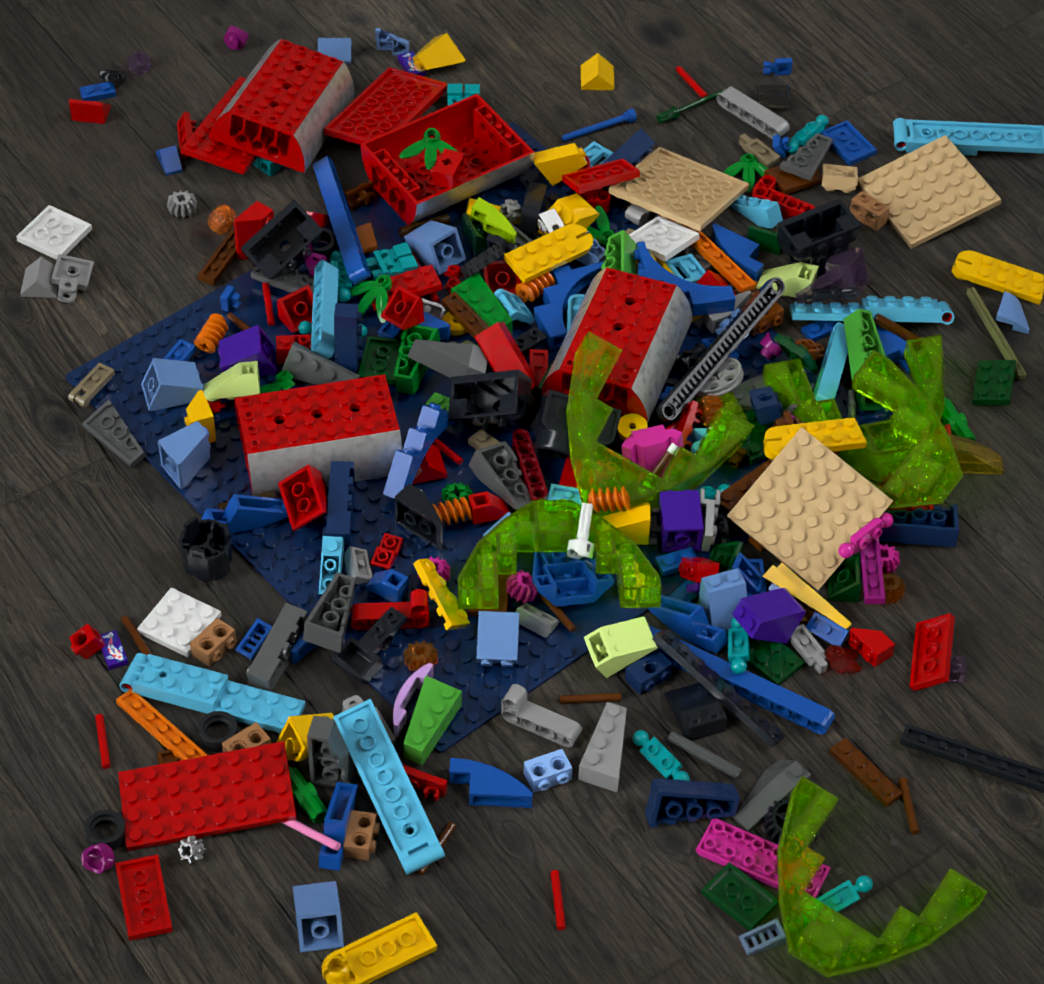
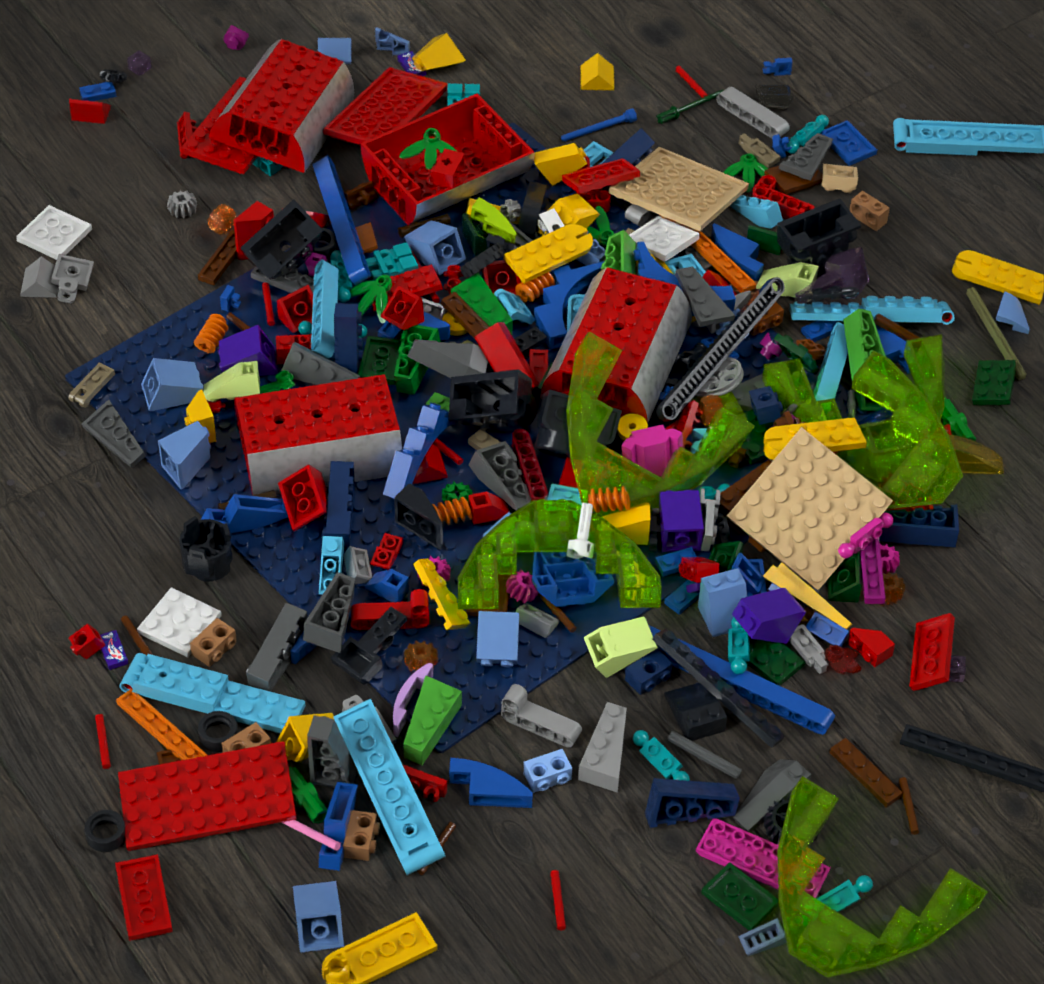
(100, 858): magenta piece -> none
(169, 160): blue slope -> none
(181, 351): blue plate -> none
(191, 849): light grey gear -> none
(254, 630): blue slope -> none
(590, 698): reddish brown bar -> none
(664, 459): reddish brown bar -> none
(690, 623): blue slope -> none
(703, 300): none -> dark grey wing
(929, 191): tan plate -> none

